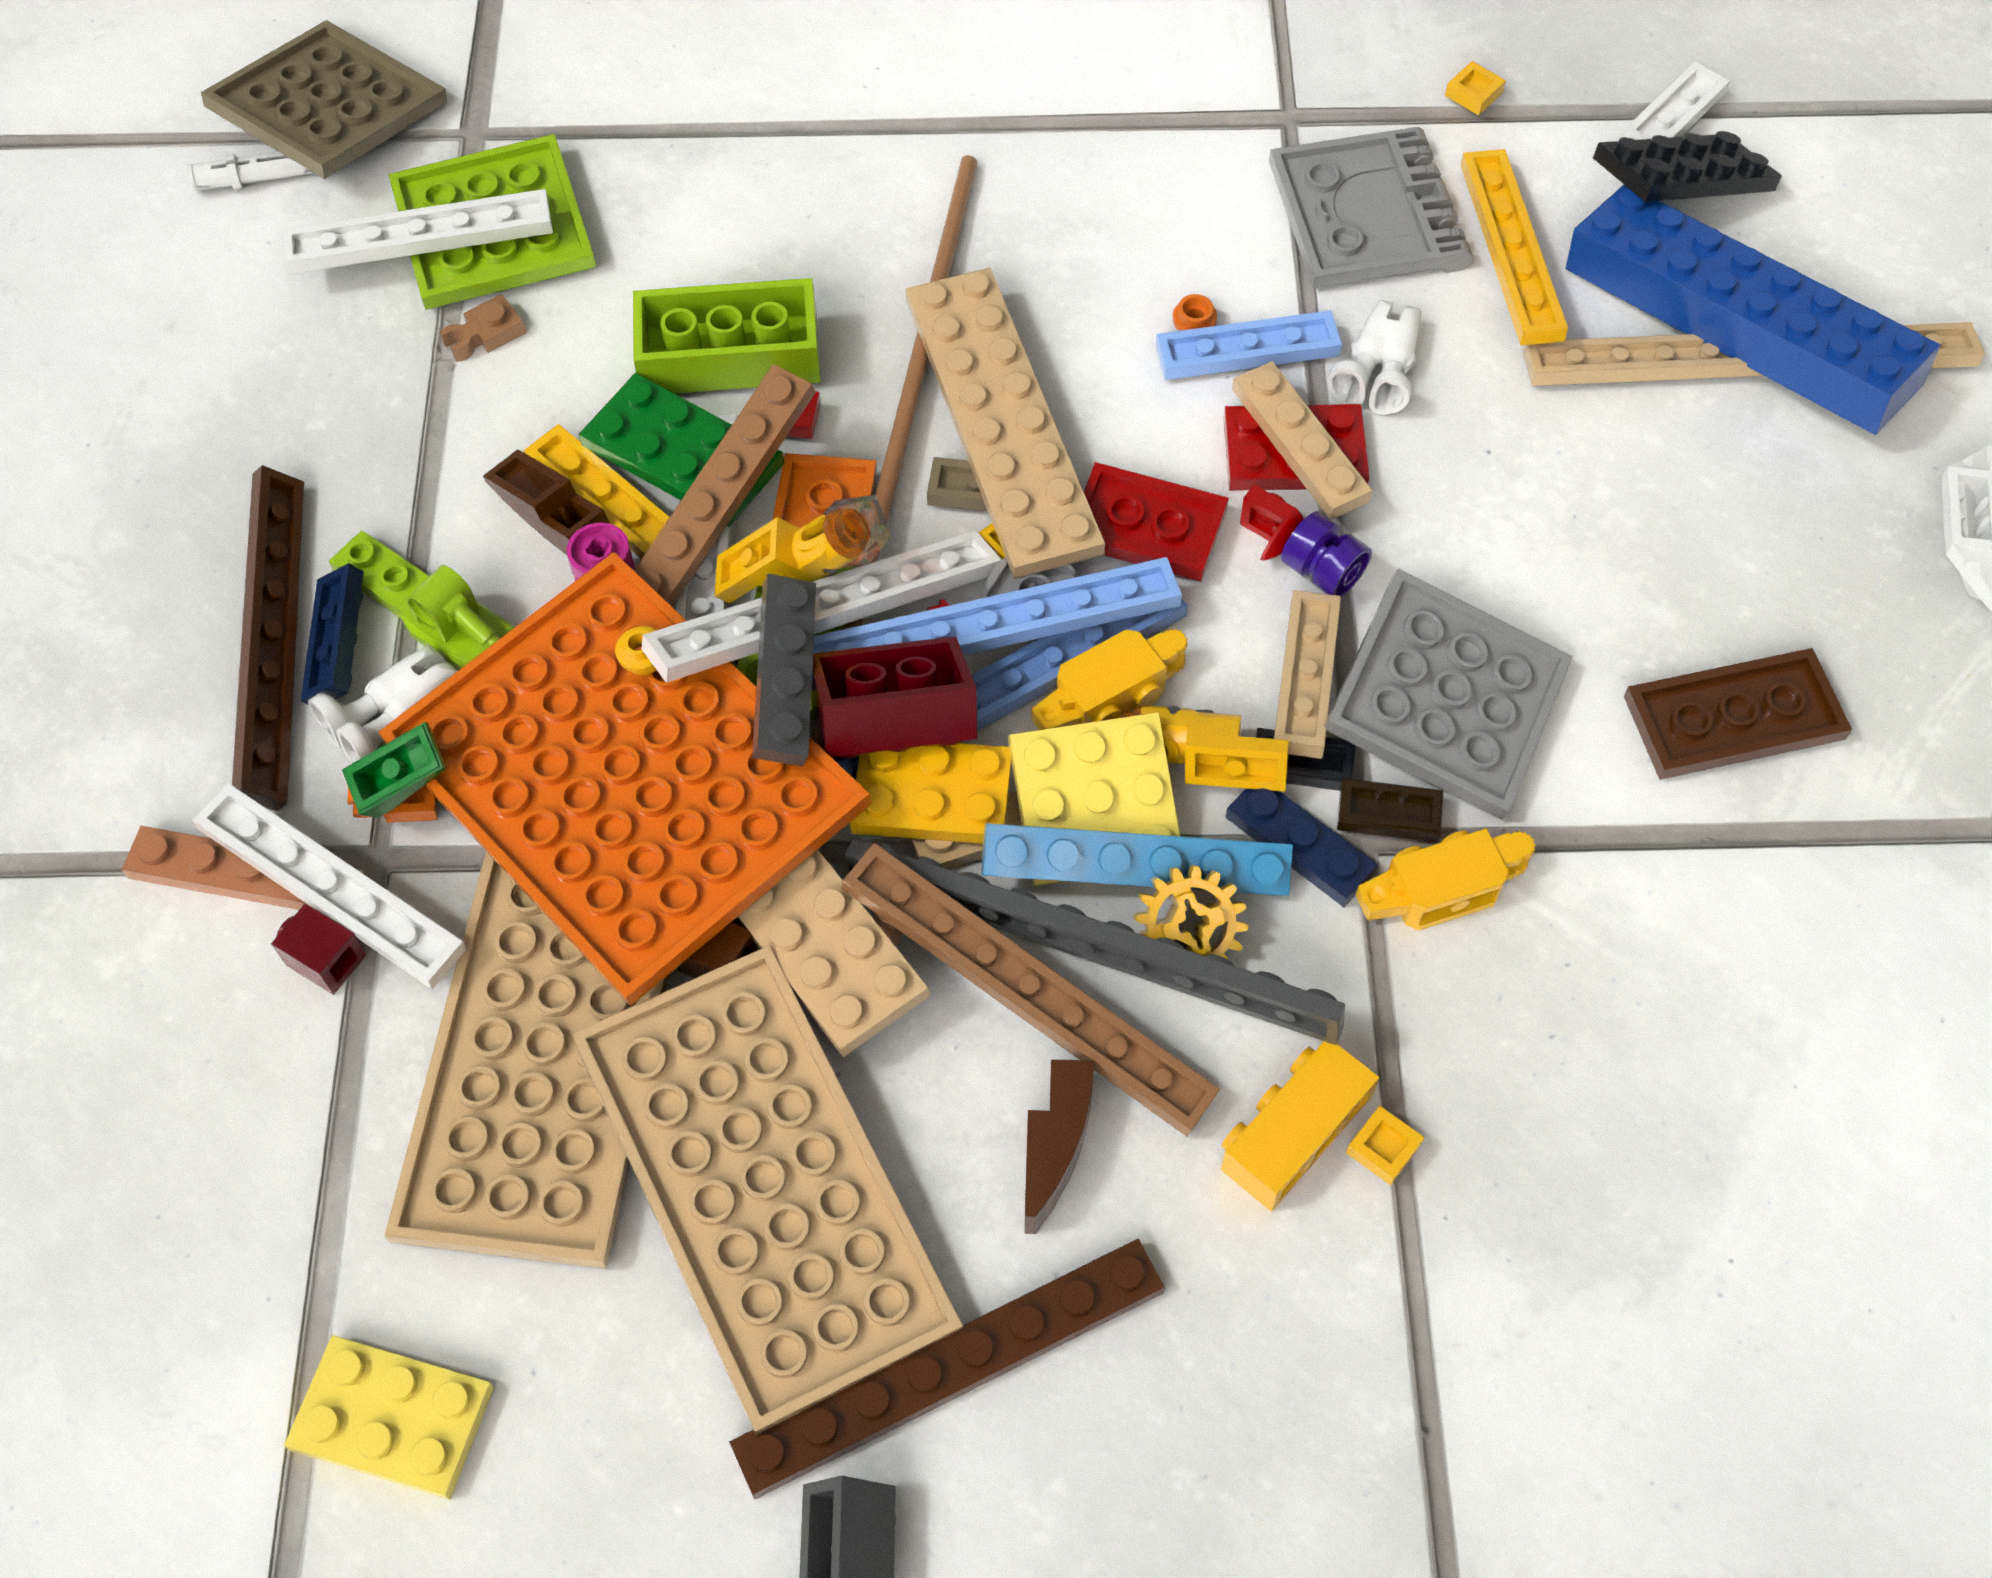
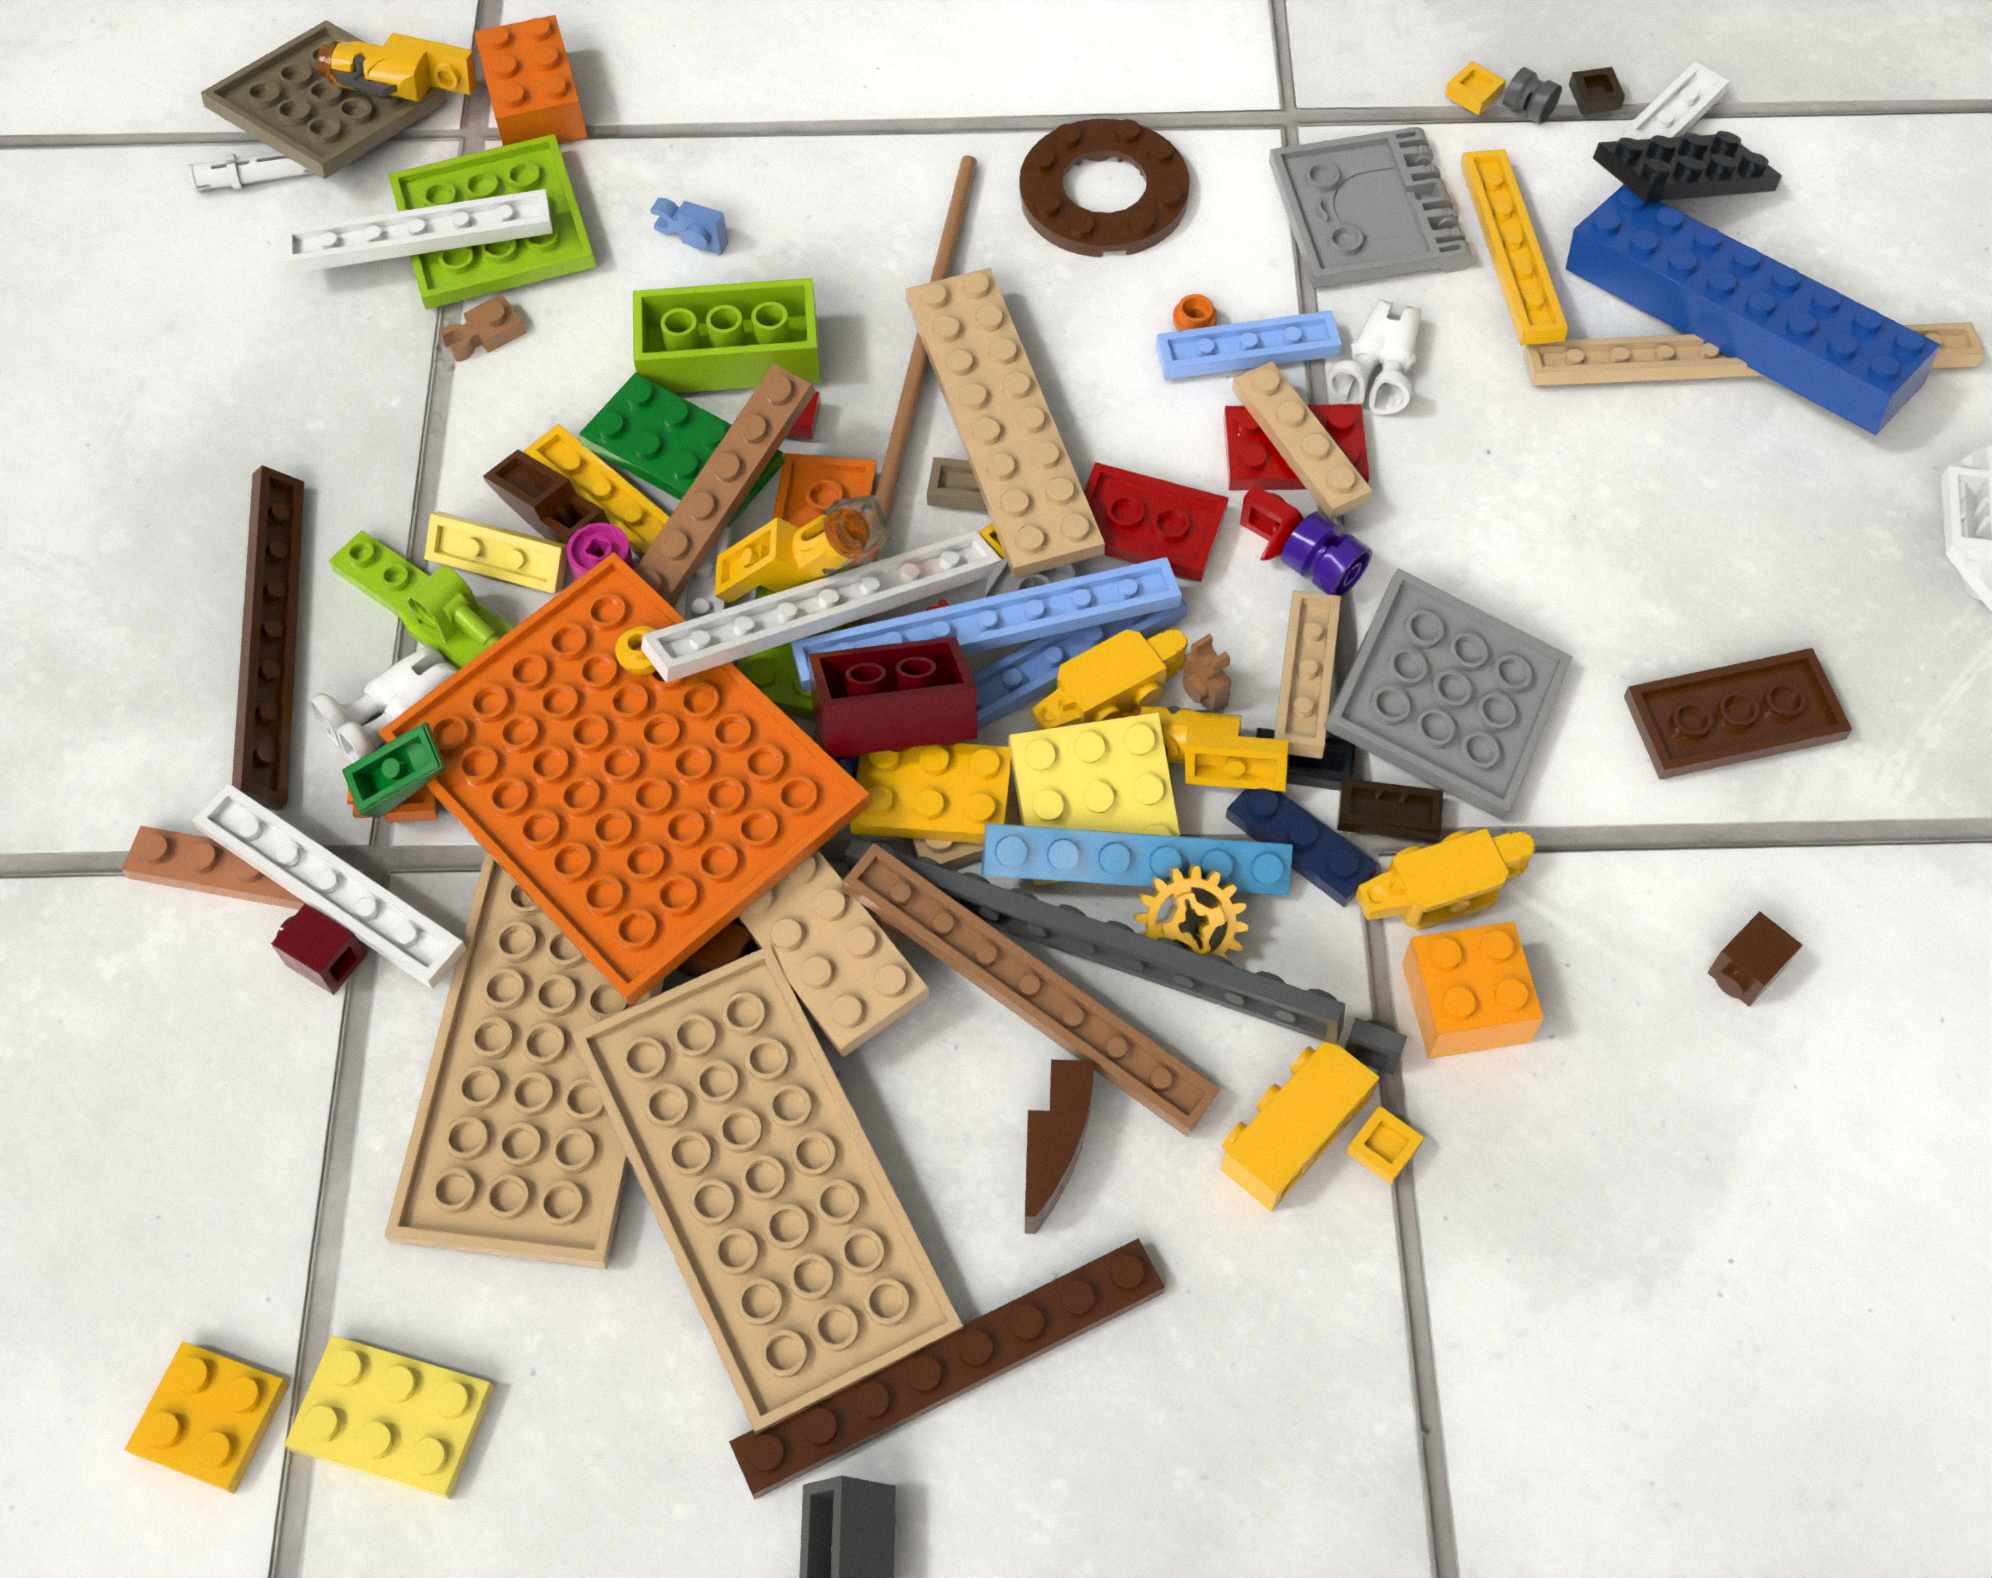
(207, 1417): none -> yellow plate
(333, 633): dark blue plate -> none
(398, 69): none -> yellow plate
(496, 552): none -> light yellow plate
(530, 81): none -> orange brick
(697, 224): none -> medium blue plate
(784, 670): dark grey plate -> none
(1089, 232): none -> reddish brown plate
(1205, 676): none -> medium nougat plate
(1375, 1044): none -> dark grey plate
(1471, 990): none -> light orange brick
(1532, 95): none -> dark grey wheel
(1596, 90): none -> dark brown plate
(1754, 959): none -> reddish brown brick

